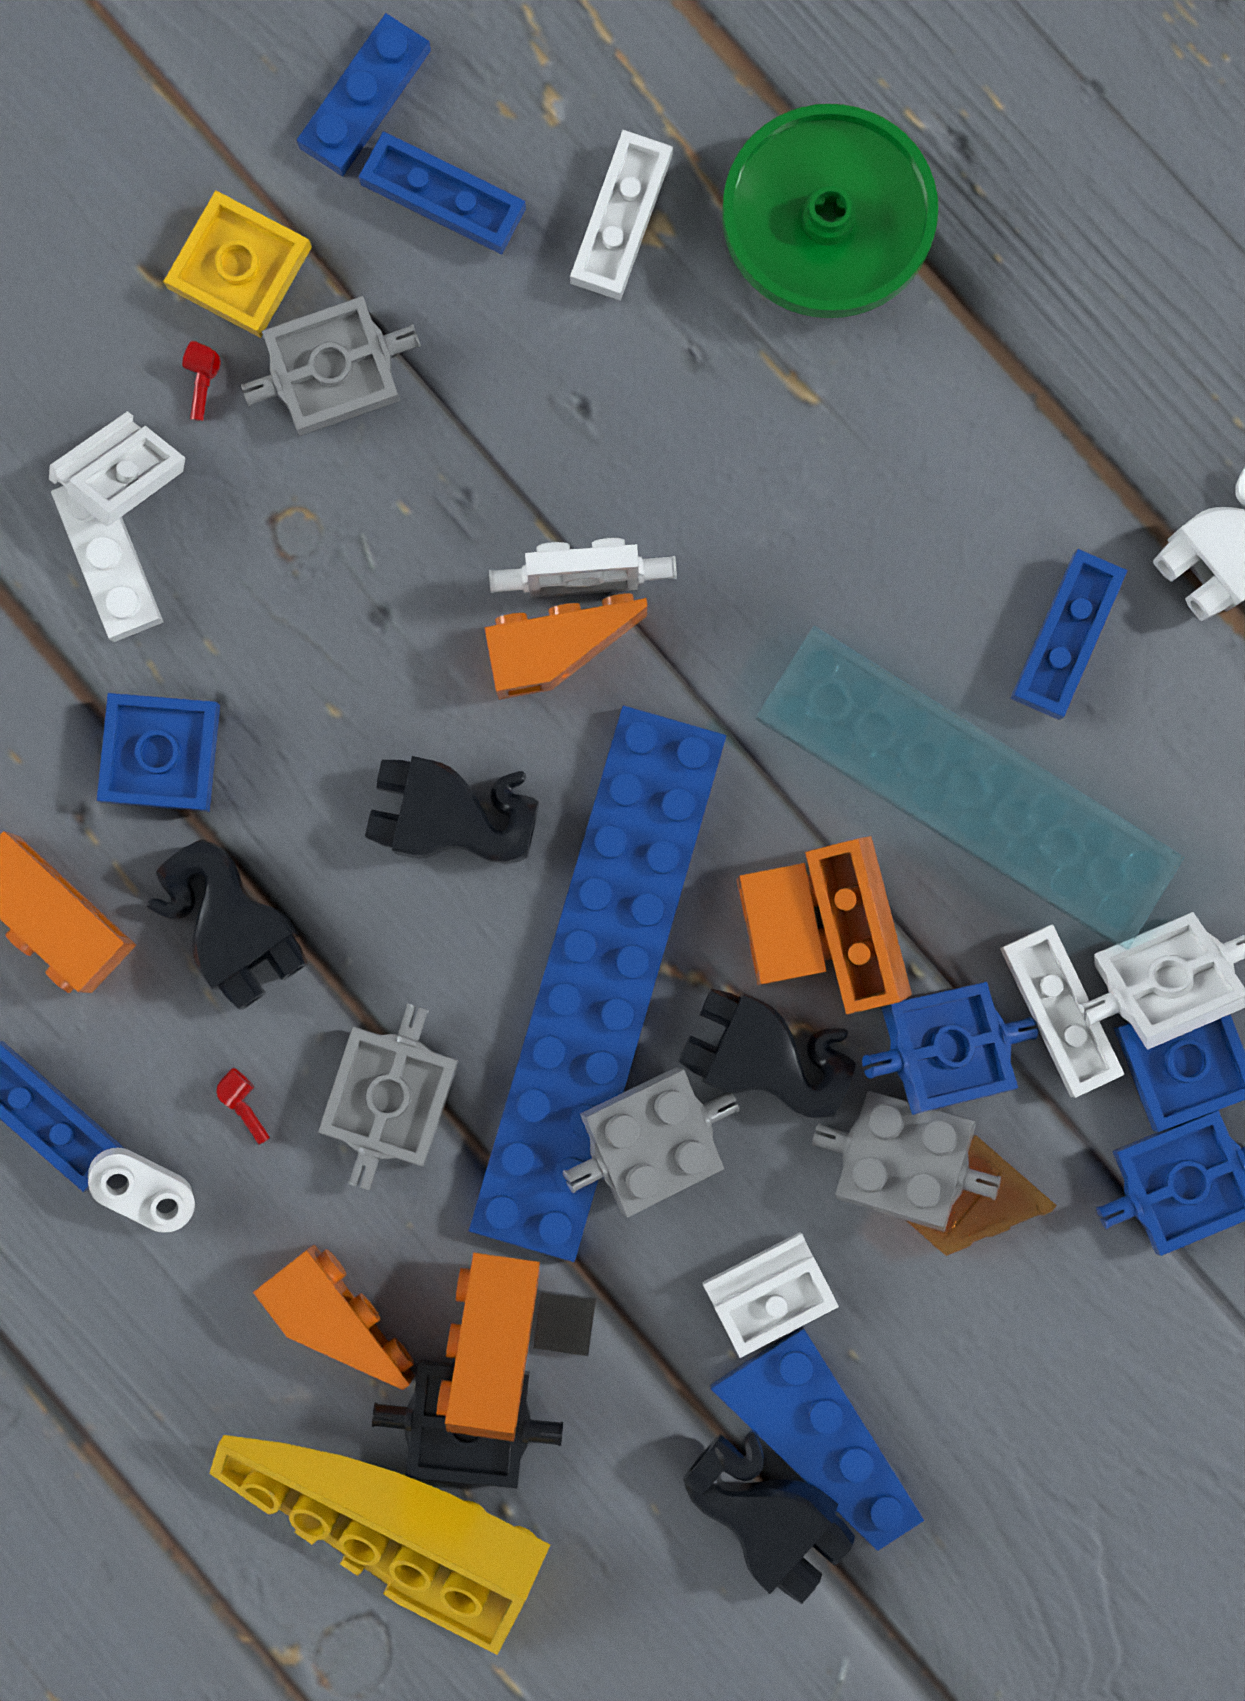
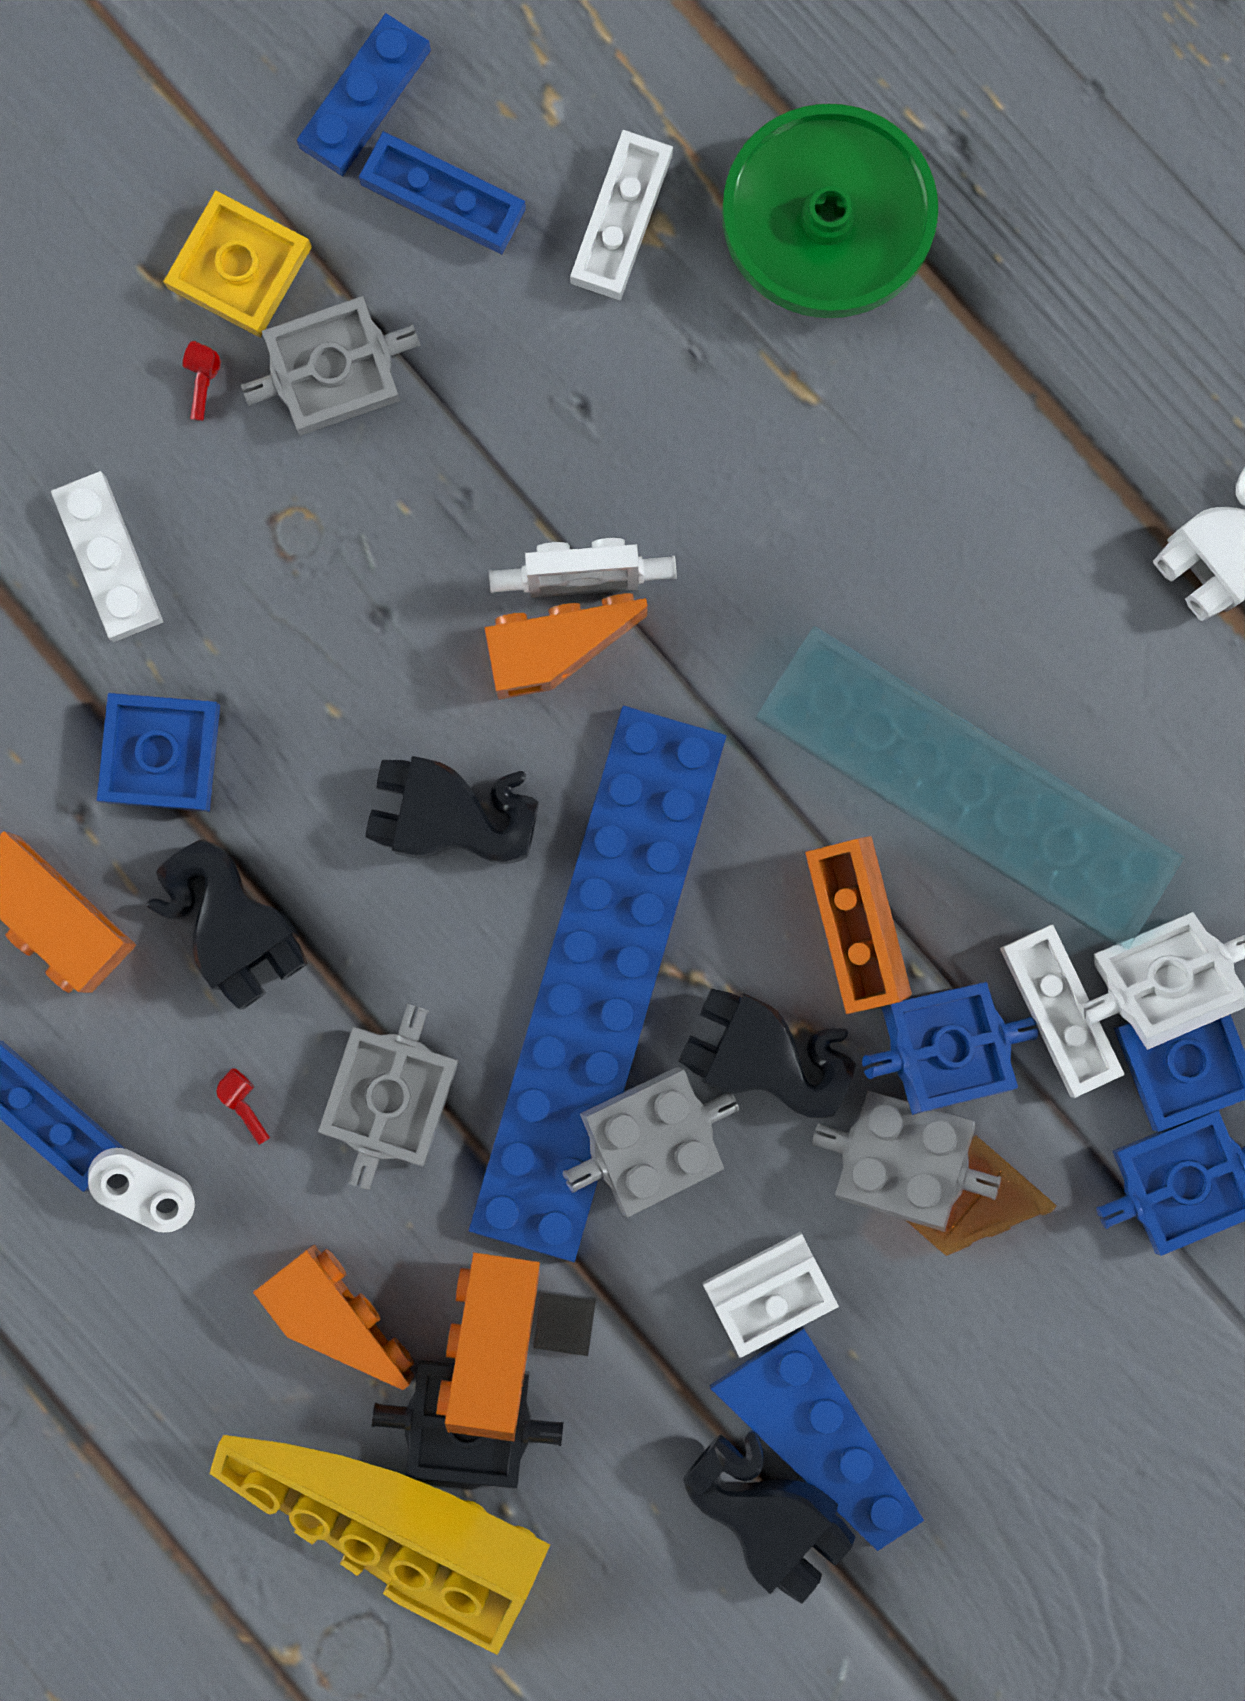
(117, 468): white plate -> none
(782, 924): orange brick -> none
(1068, 634): blue plate -> none

